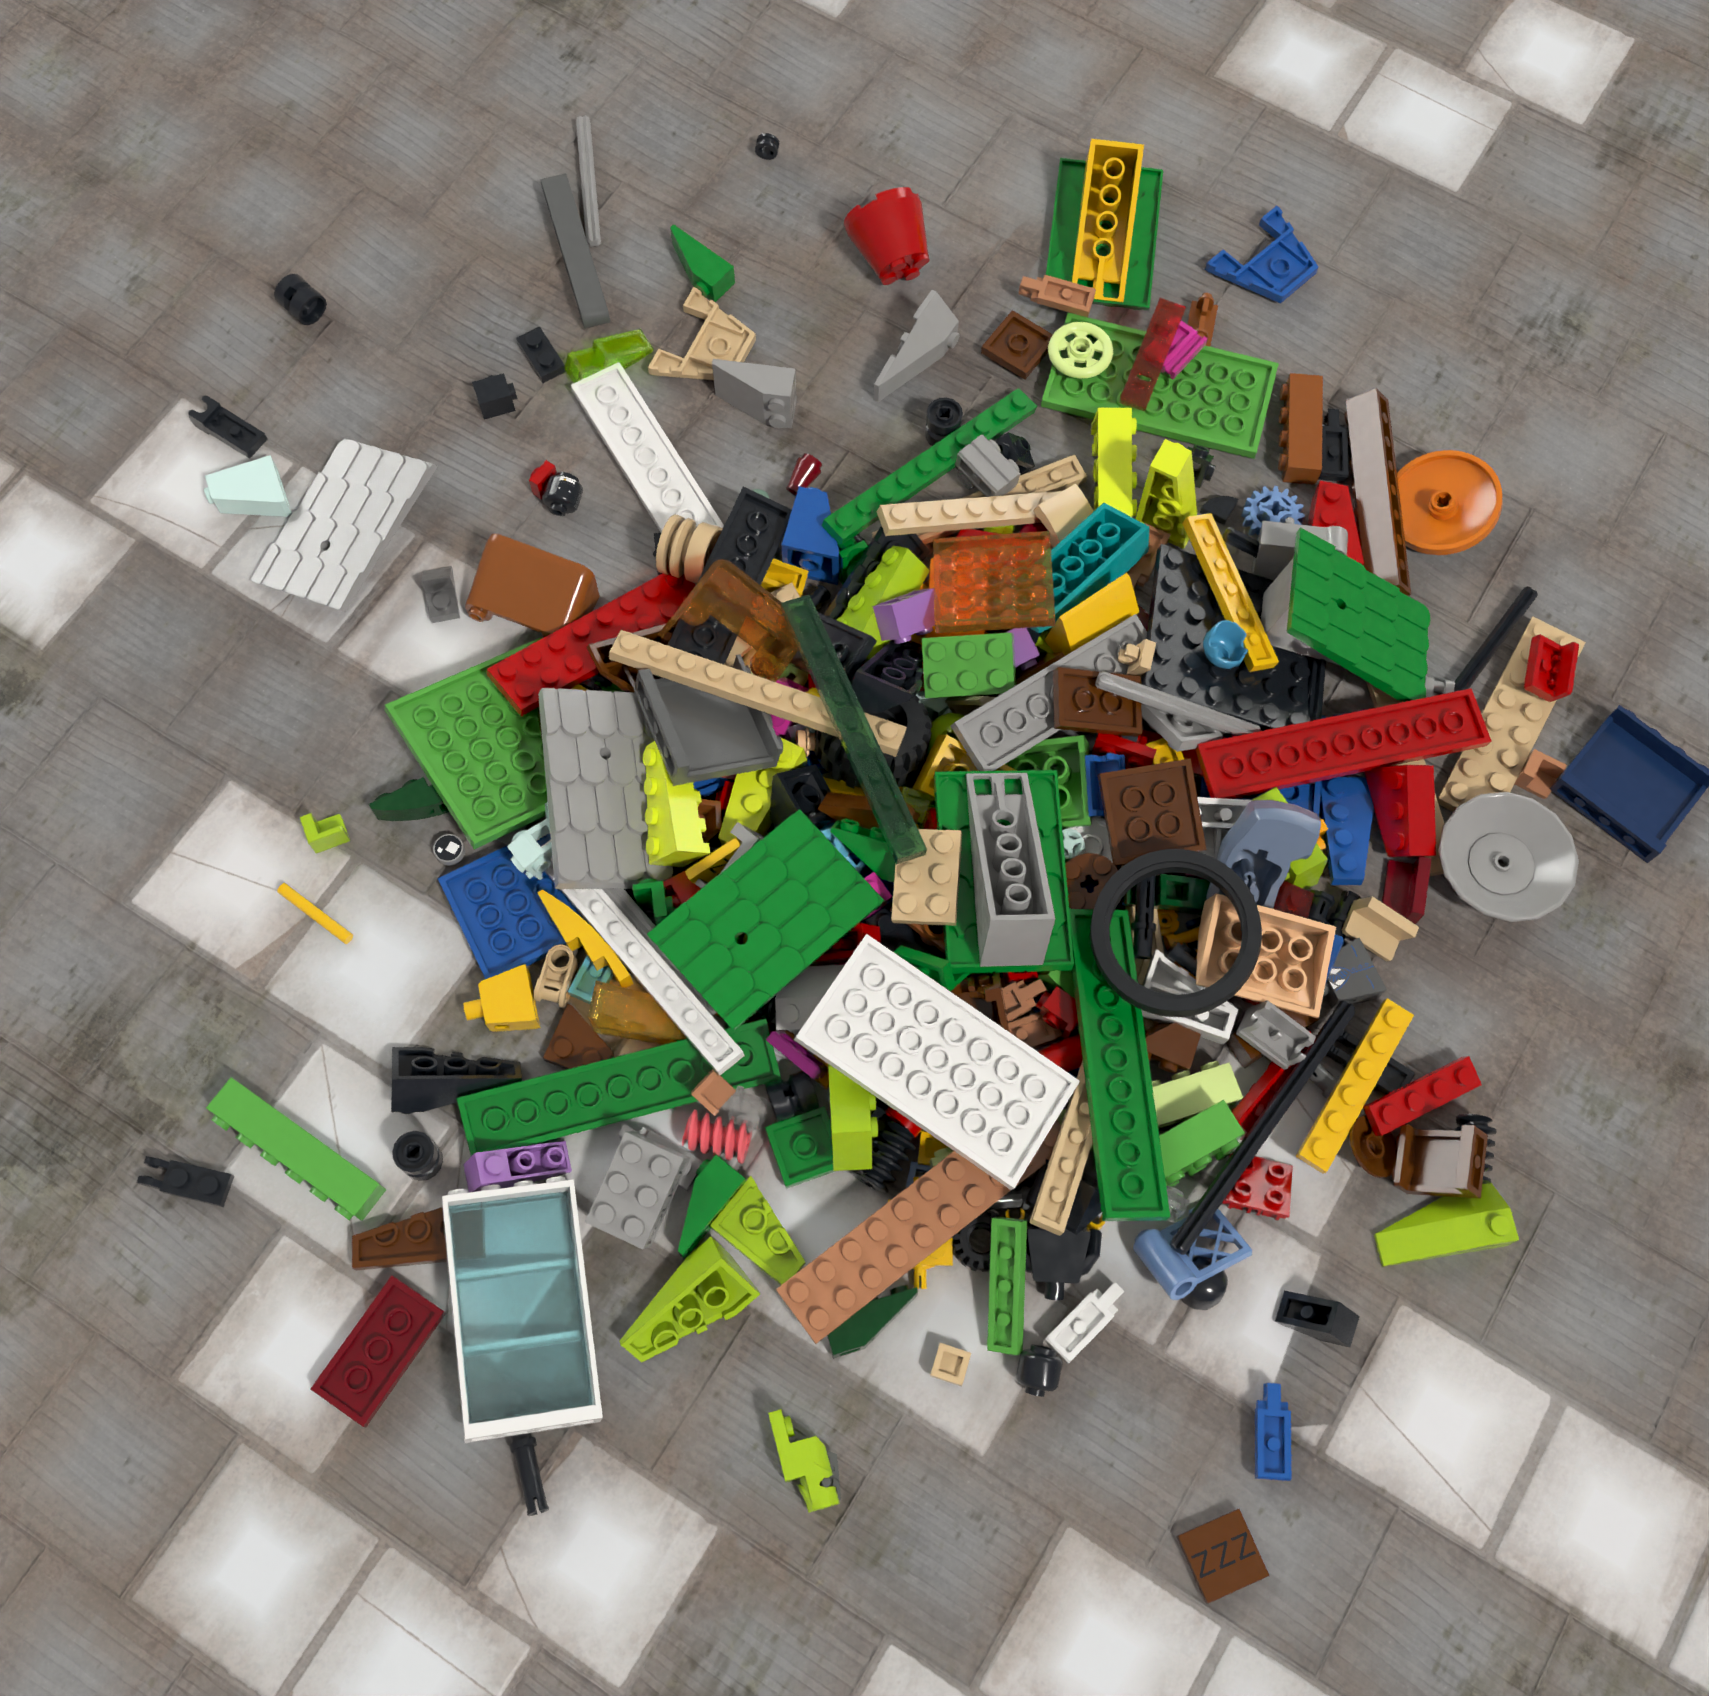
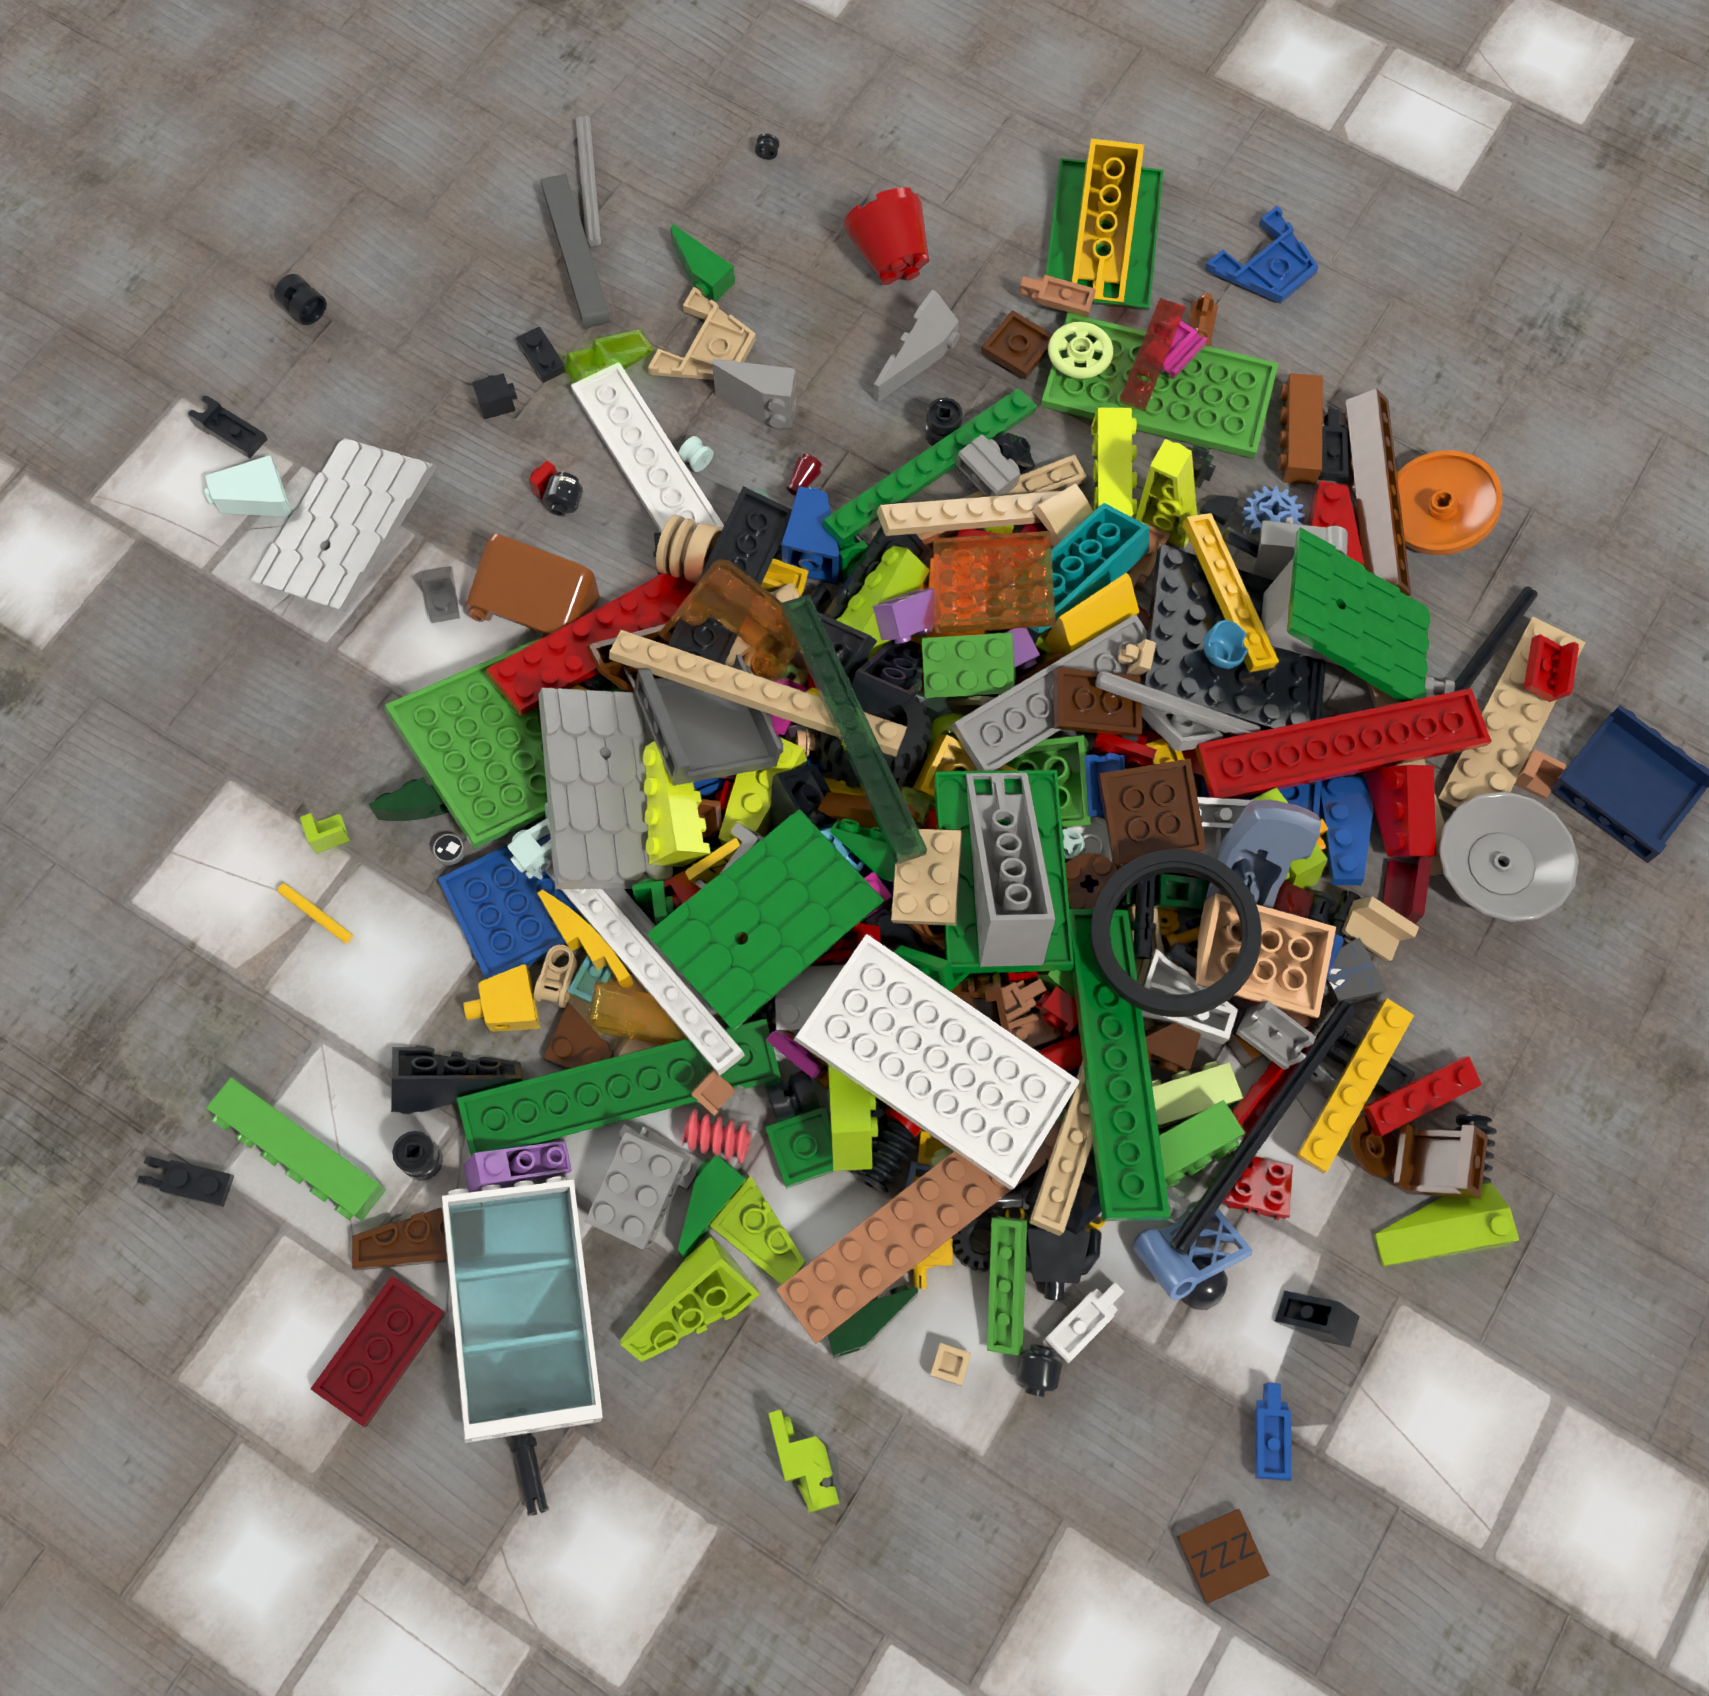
(695, 453): none -> light aqua wheel

